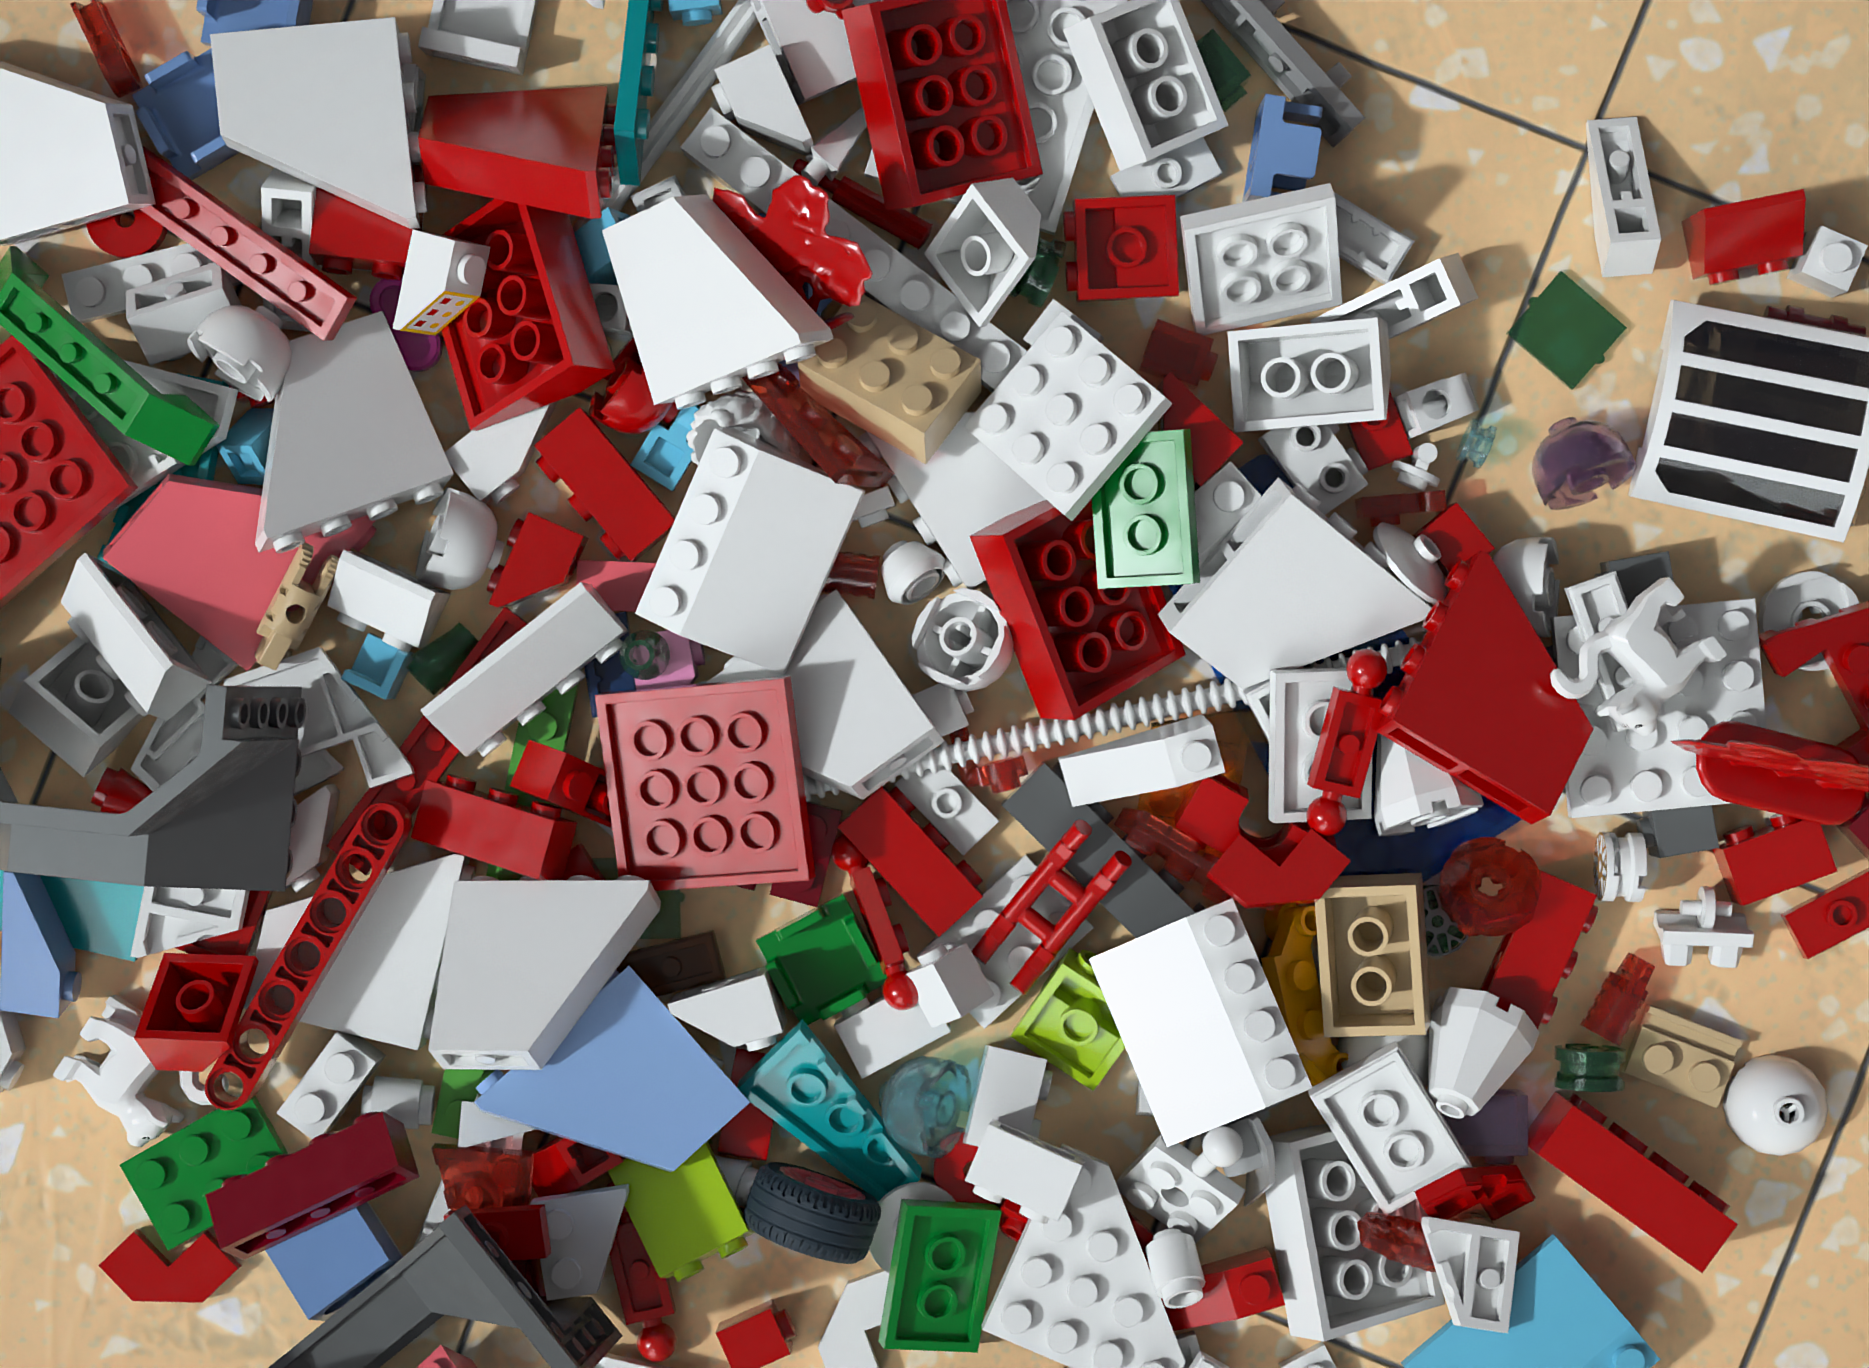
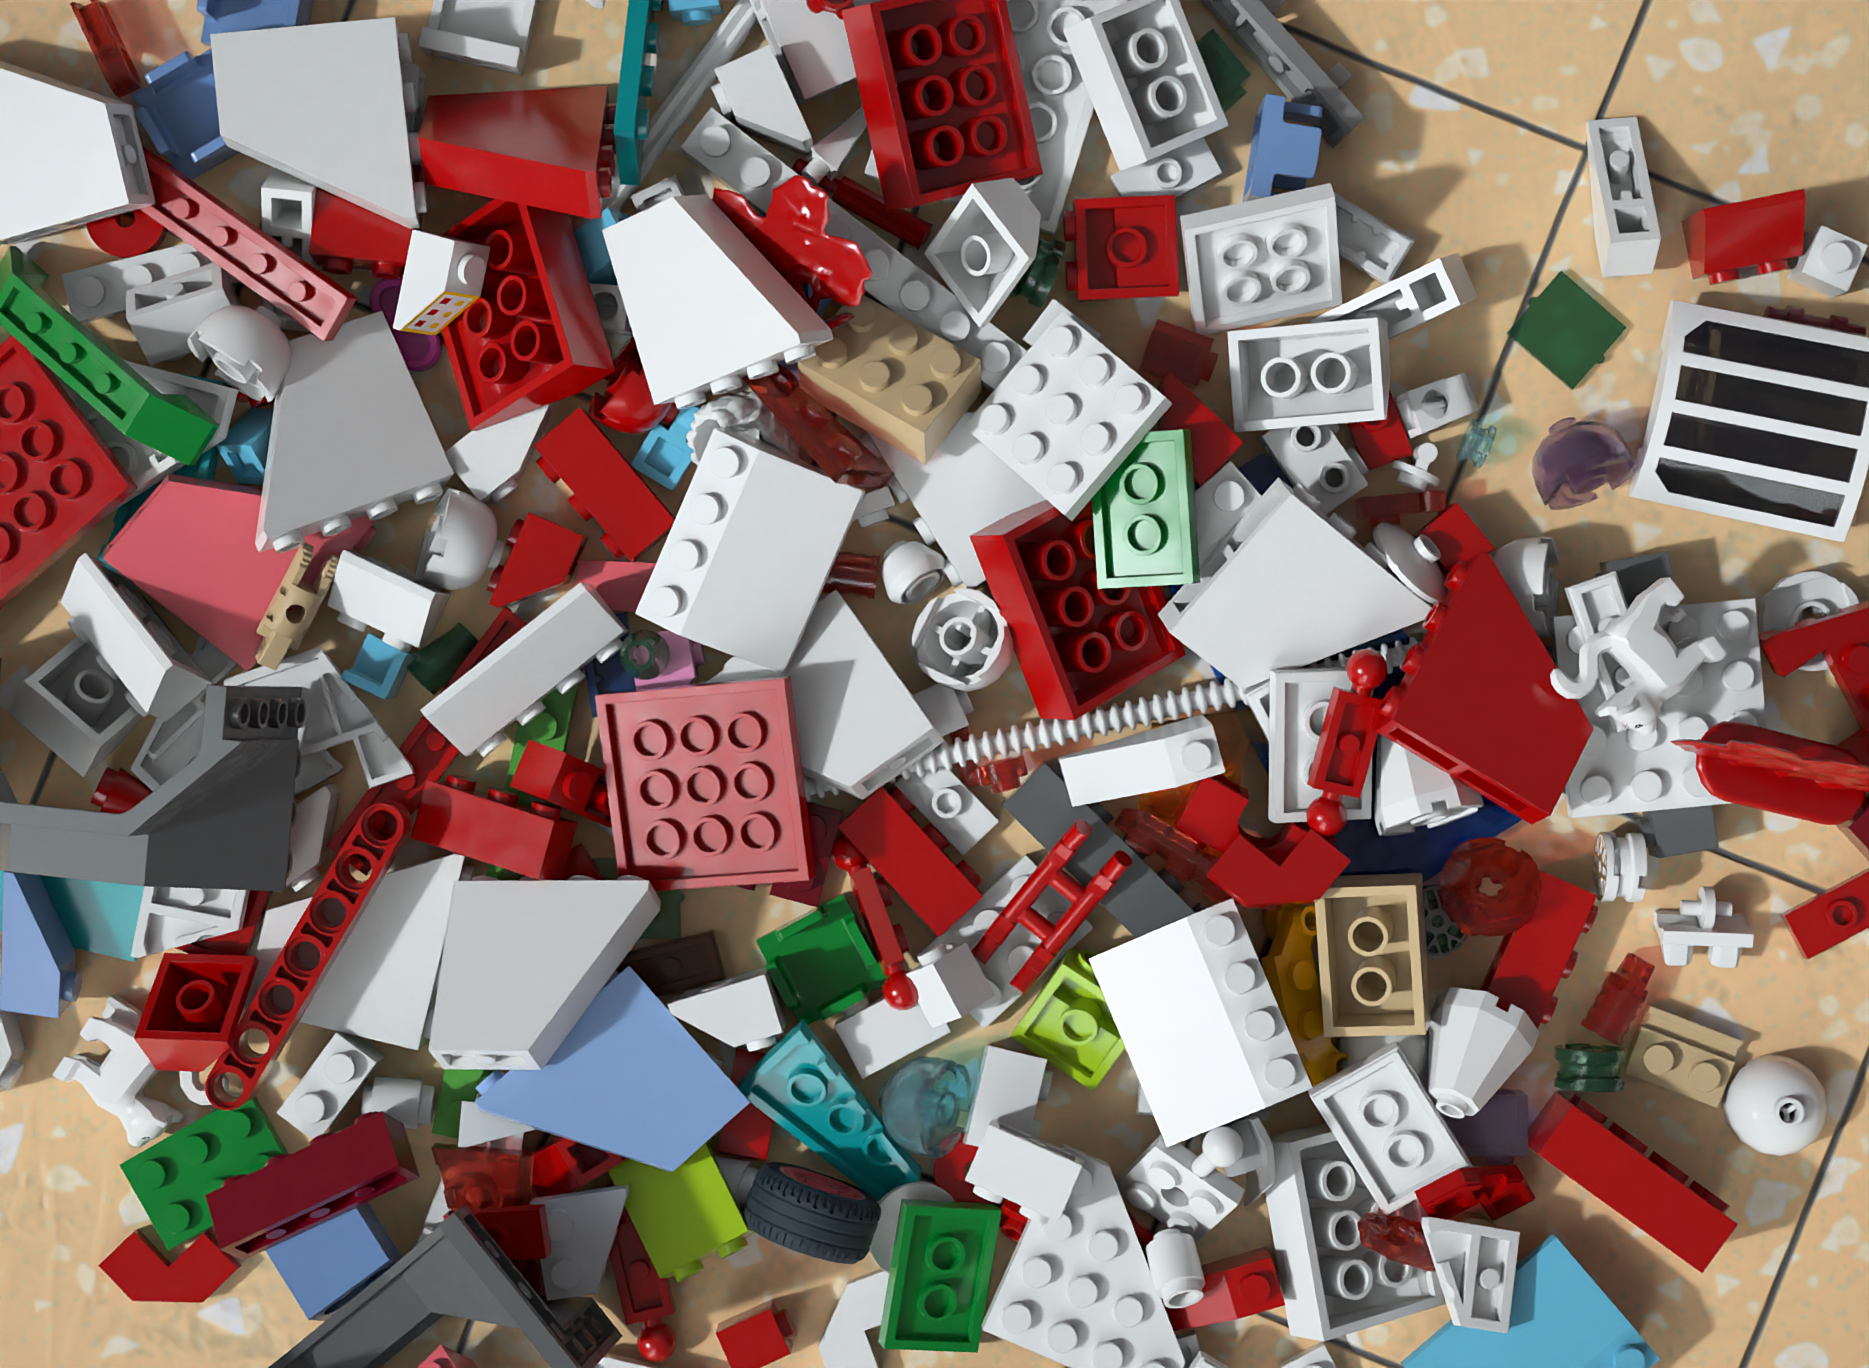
(1772, 858): red brick -> none

